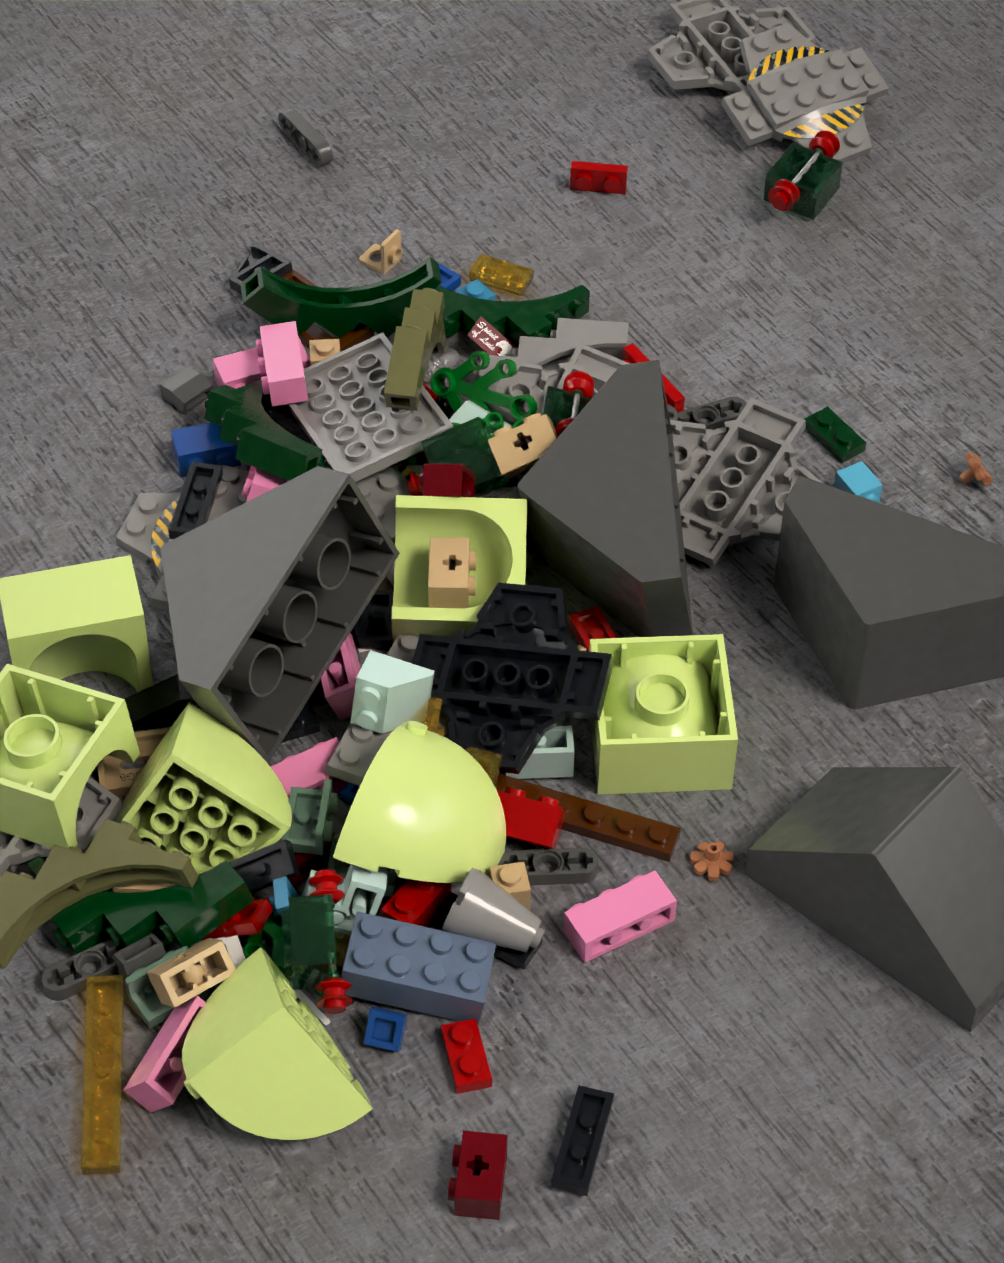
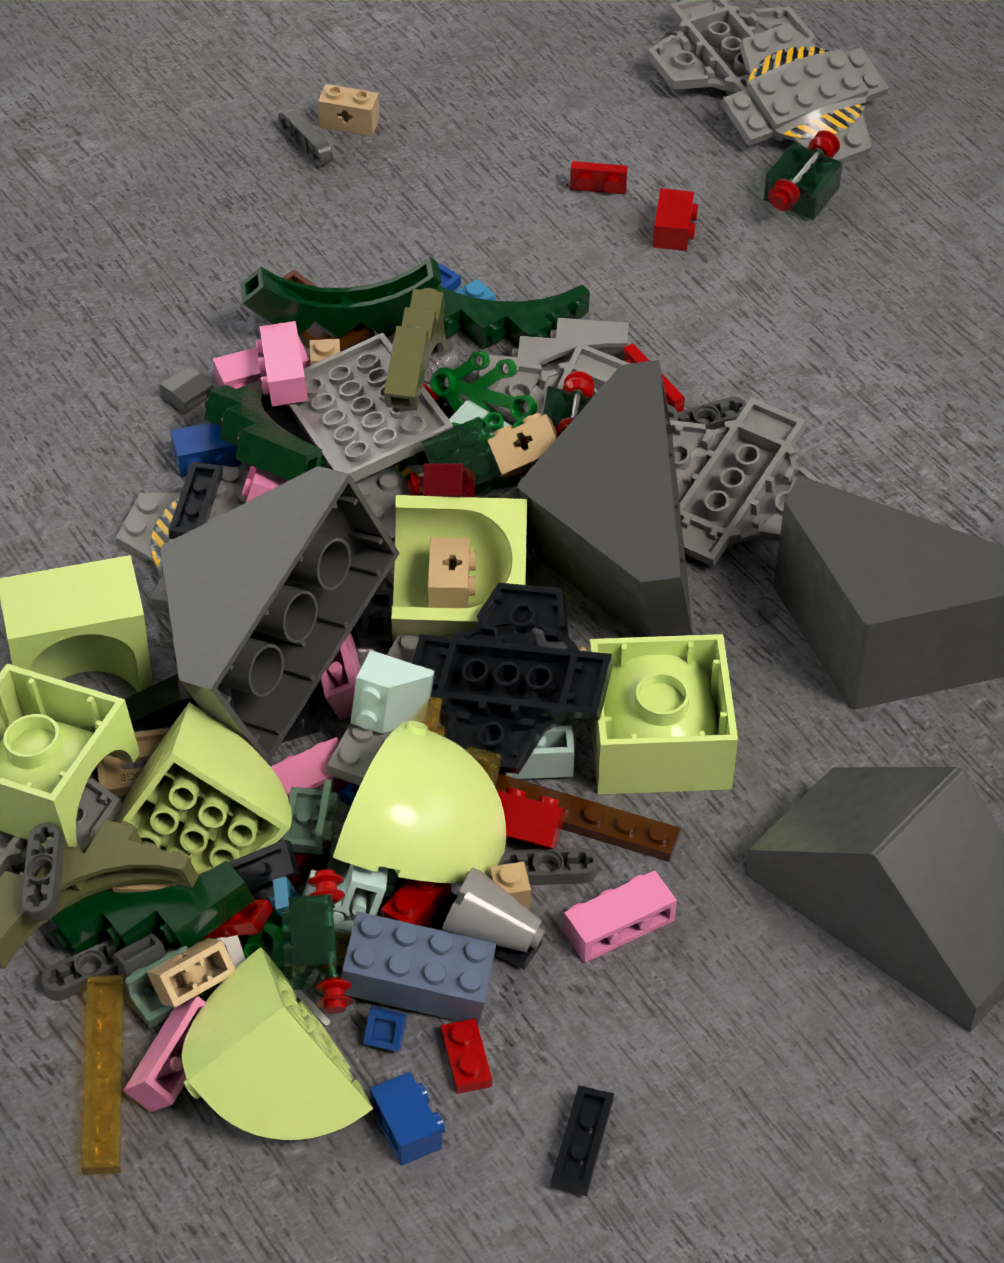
(49, 884): none -> dark grey beam
(259, 257): black wing -> none
(348, 109): none -> tan brick
(390, 253): tan bracket -> none
(407, 1118): none -> blue brick
(482, 1194): dark red brick -> none
(490, 339): dark red sticker -> none
(501, 274): clear yellow plate -> none
(590, 625): red plate -> none
(674, 218): none -> red brick
(712, 859): nougat plant -> none
(835, 434): dark green plate -> none
(859, 481): medium azure brick -> none
(975, 471): nougat plant -> none

